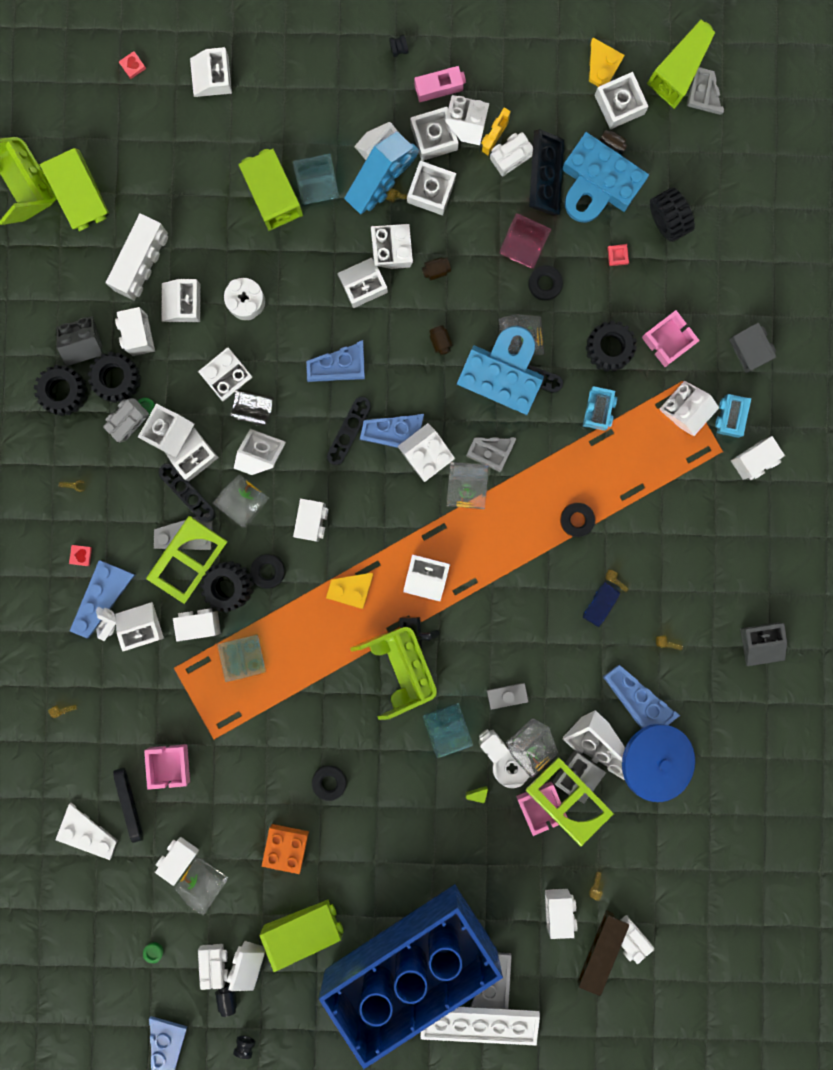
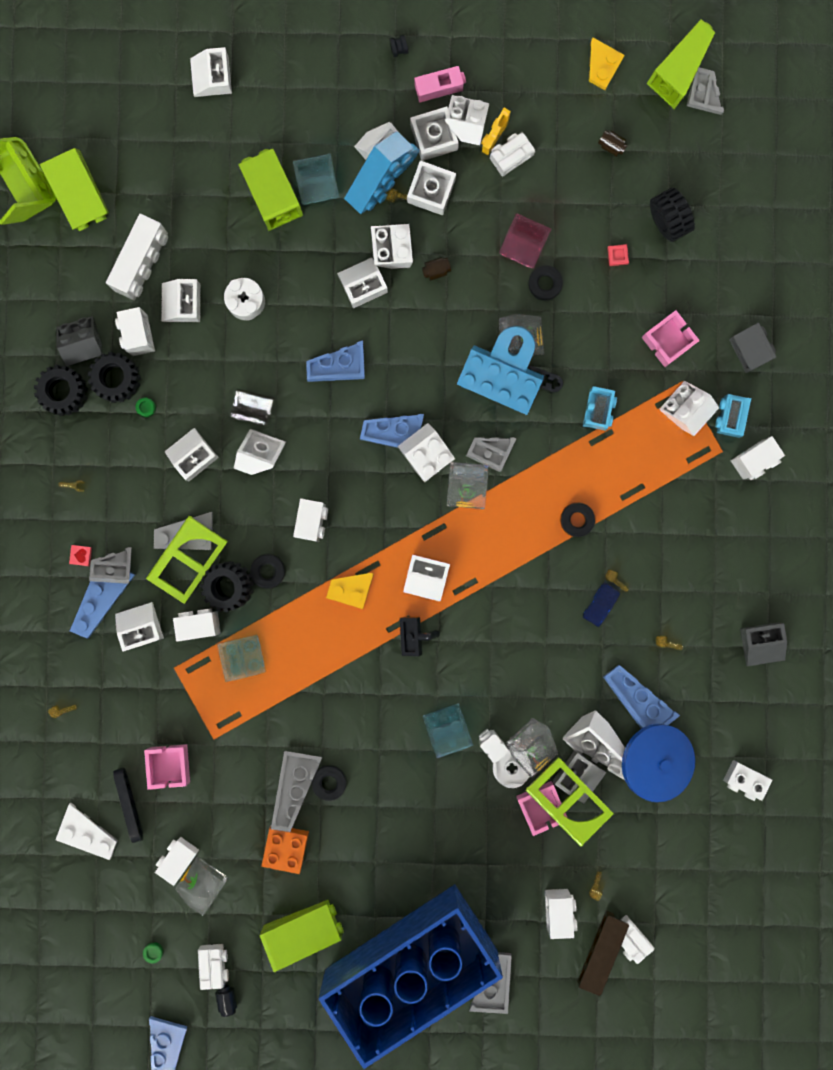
(107, 624): white bracket -> none
(111, 568): none -> light grey wing
(125, 420): light grey brick -> none
(132, 65): coral tile -> none
(166, 430): white brick -> none
(186, 493): black beam -> none
(225, 374): white slope -> none
(241, 501): clear slope -> none
(244, 1047): black wheel -> none
(247, 968): white slope -> none
(293, 785): none -> light grey wing
(351, 432): black beam -> none
(409, 667): lime windscreen -> none
(440, 340): dark brown brick -> none
(477, 795): lime slope -> none
(486, 1026): white plate -> none
(507, 696): light grey tile -> none
(546, 172): black plate -> none
(602, 176): dark azure brick -> none
(617, 331): black tyre -> none
(621, 100): white brick -> none
(747, 780): none -> white brick

